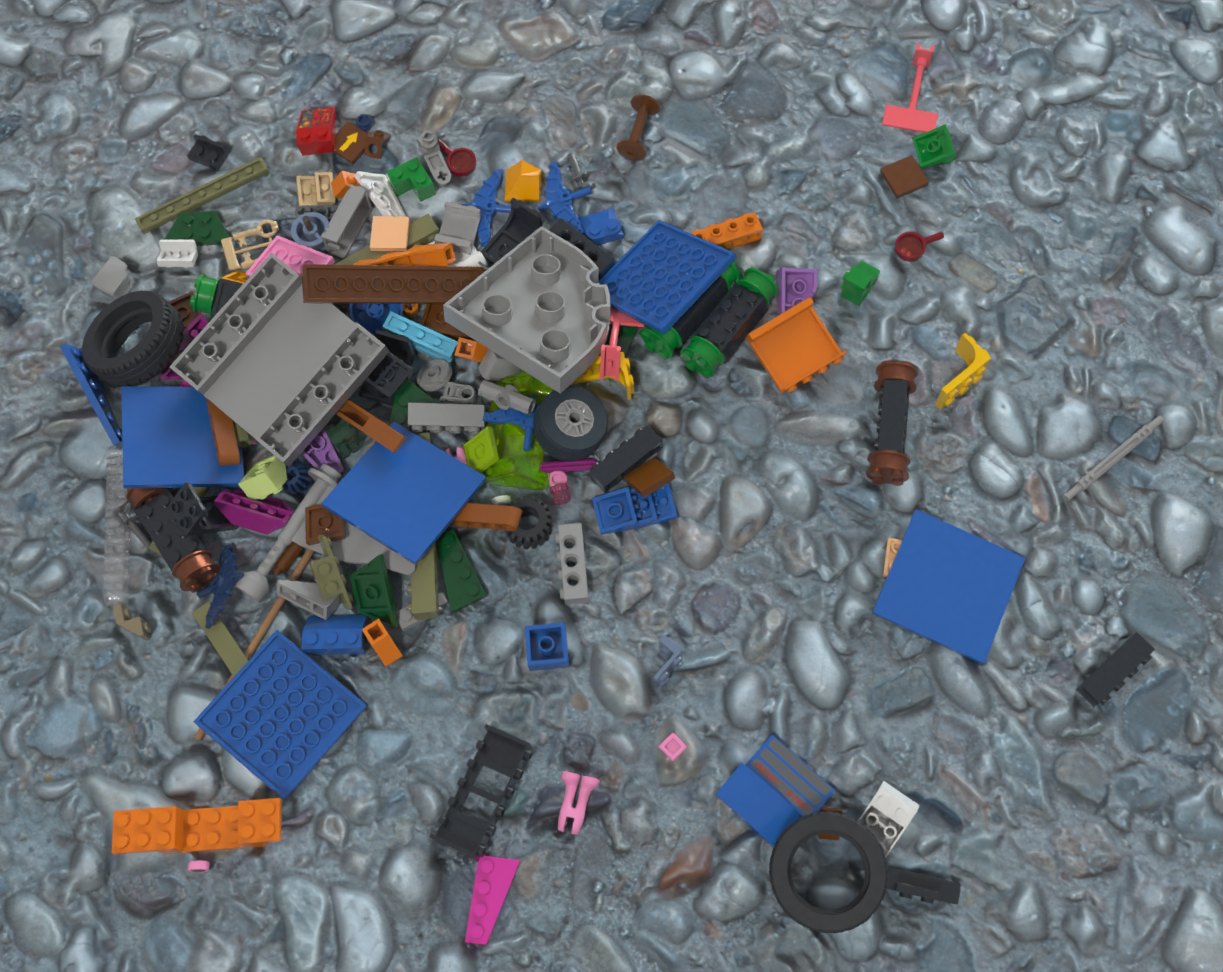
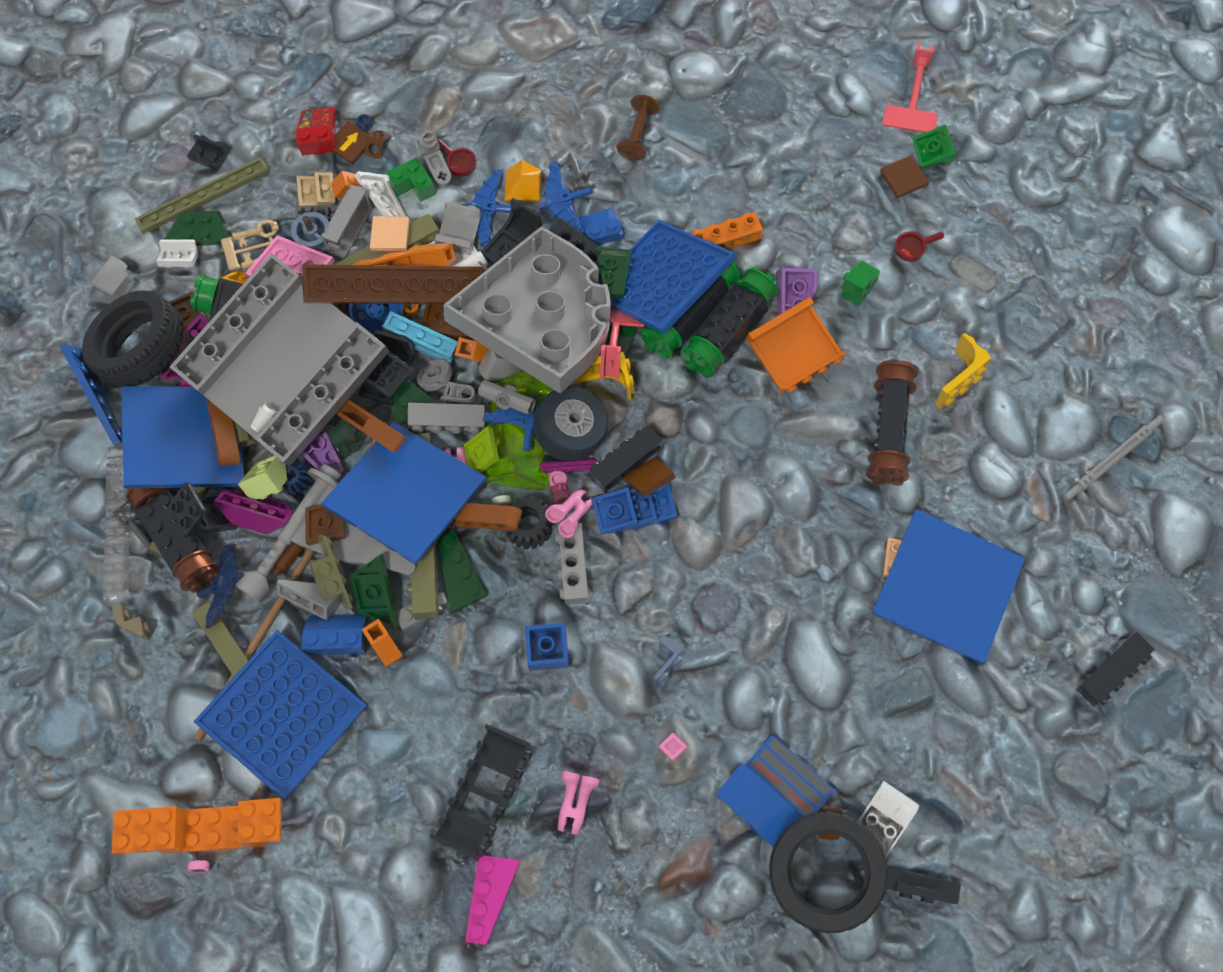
(262, 418): none -> white cone
(558, 511): none -> bright pink piece
(614, 269): none -> dark green wing

